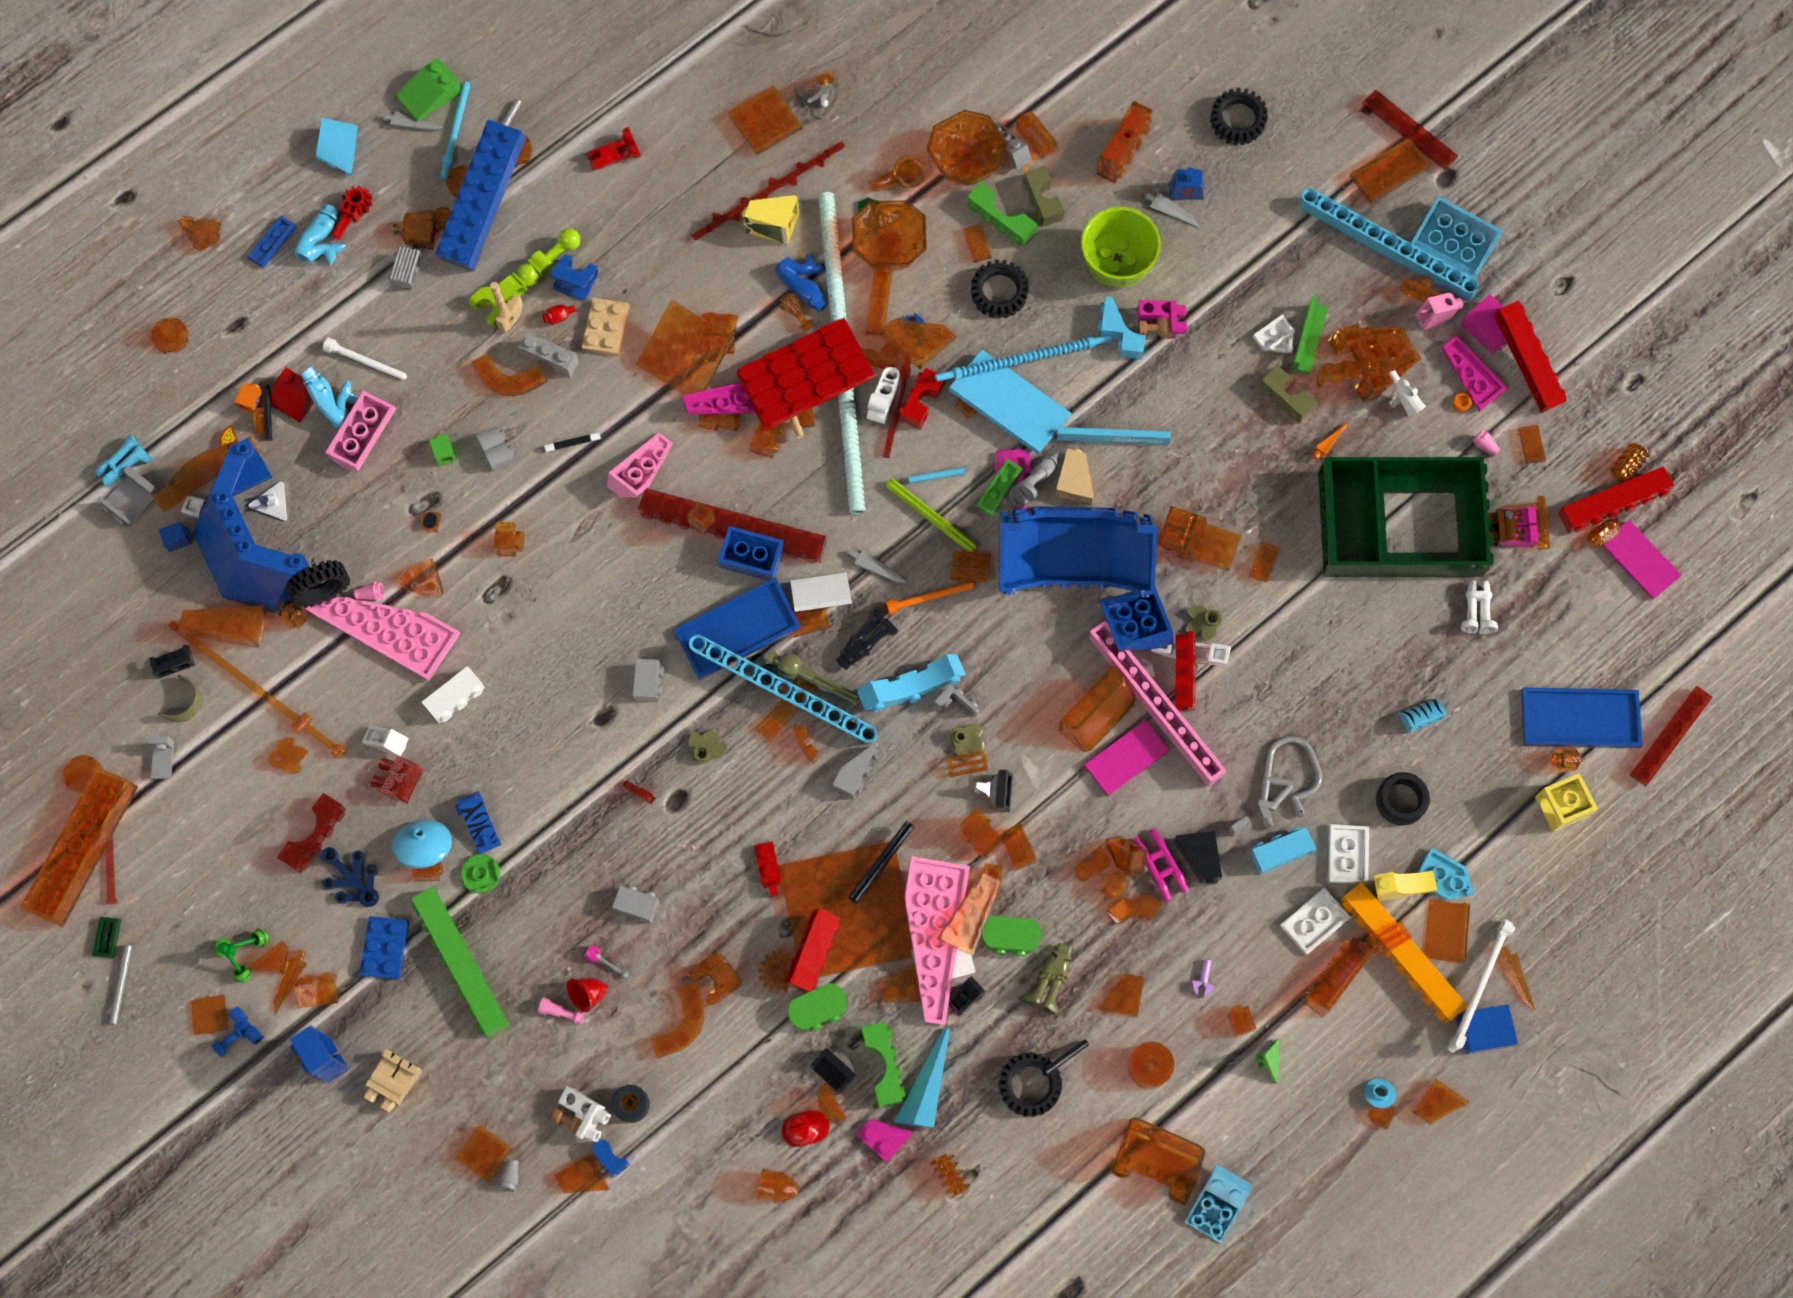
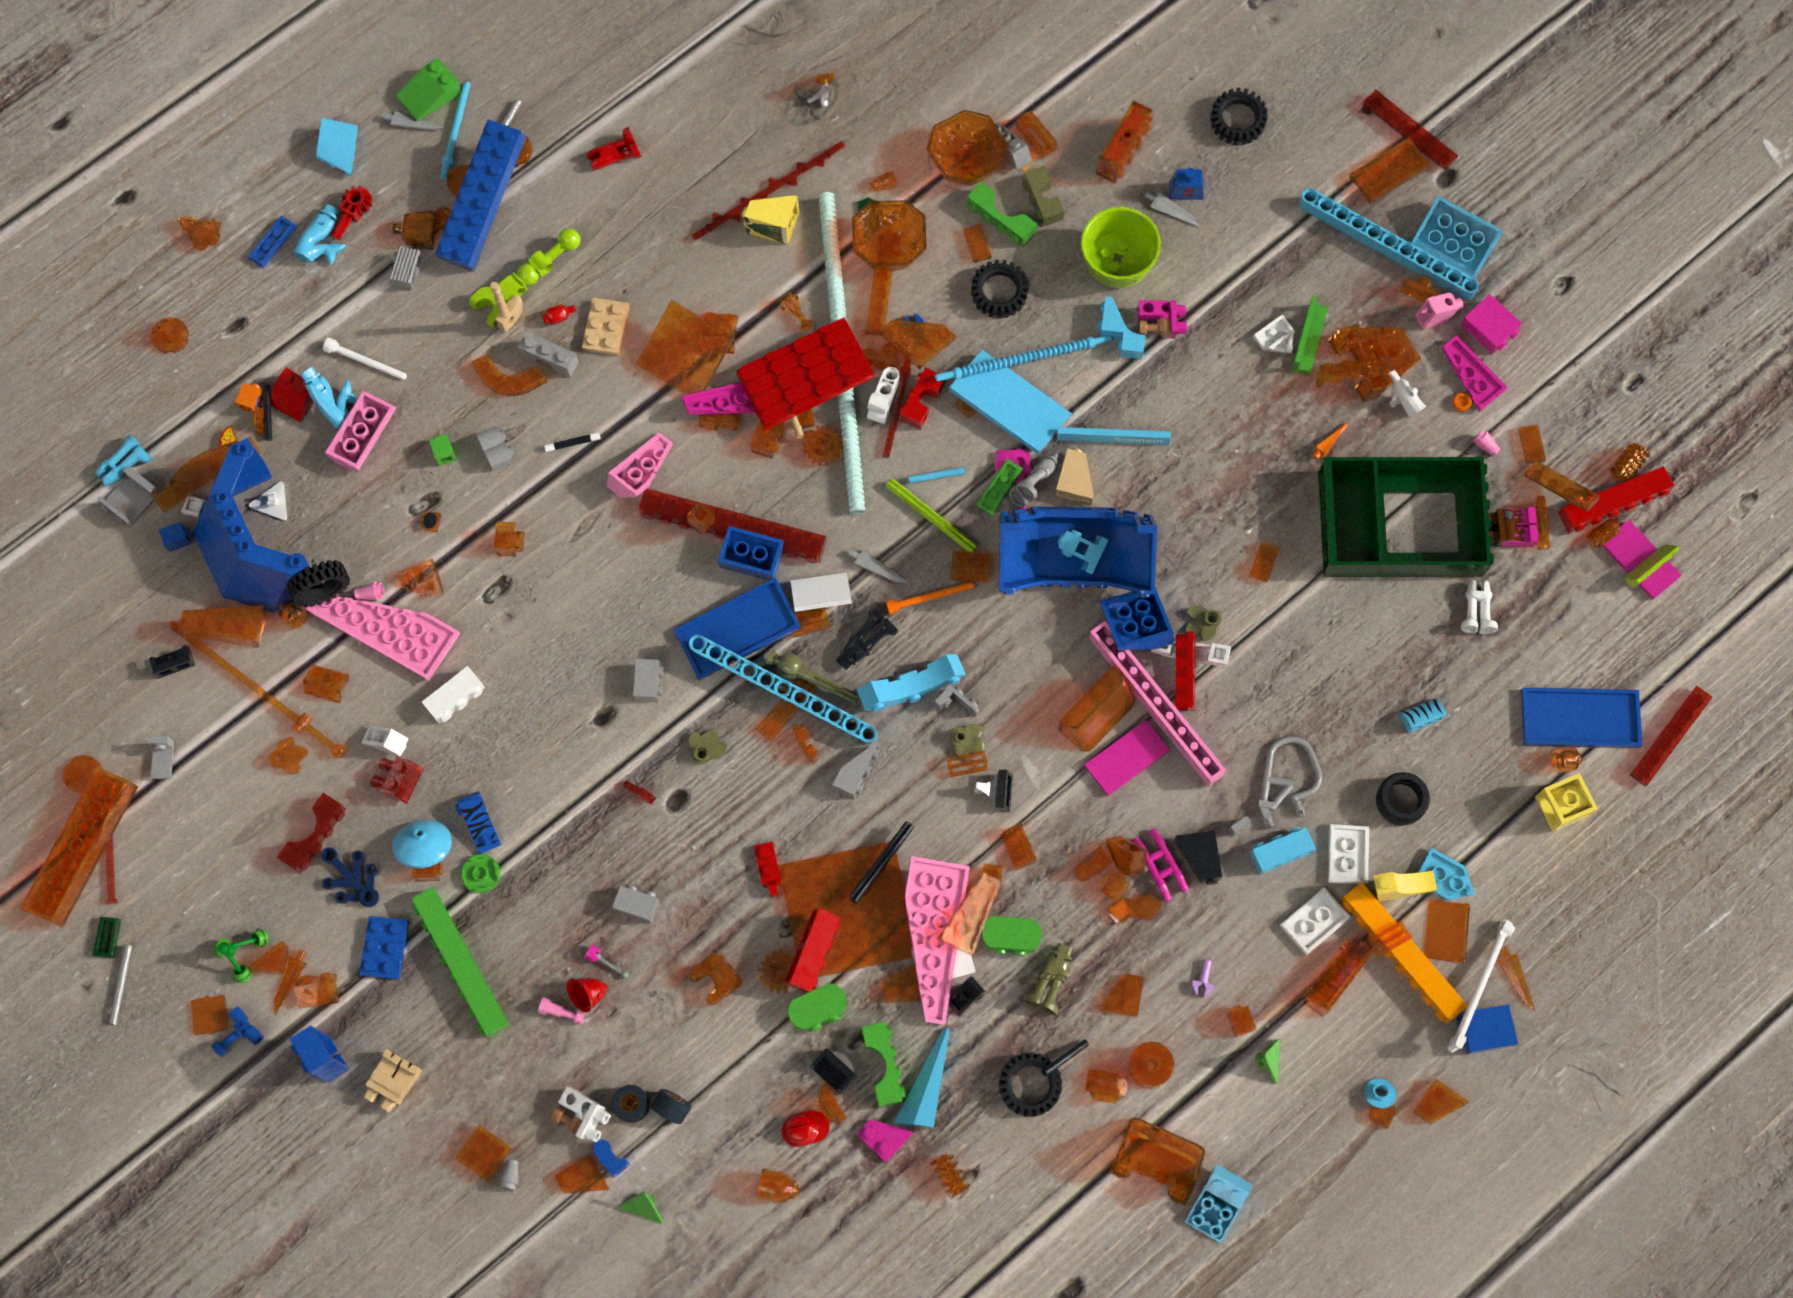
(193, 708): olive piece -> none
(325, 683): none -> clear orange bracket
(573, 282): blue piece -> none
(643, 1206): none -> bright green piece
(671, 1106): none -> black wheel
(689, 1028): clear orange plate -> none
(765, 120): clear orange plate -> none
(805, 289): blue piece -> none
(831, 442): none -> clear orange gear
(909, 172): clear orange piece -> none
(978, 831): clear orange brick -> none
(1069, 541): none -> medium azure tile
(1106, 1085): none -> clear orange slope
(1198, 540): clear orange piece -> none
(1298, 406): olive arch -> none
(1530, 356): red brick -> none
(1562, 486): none -> clear orange plate
(1651, 564): none -> lime slope

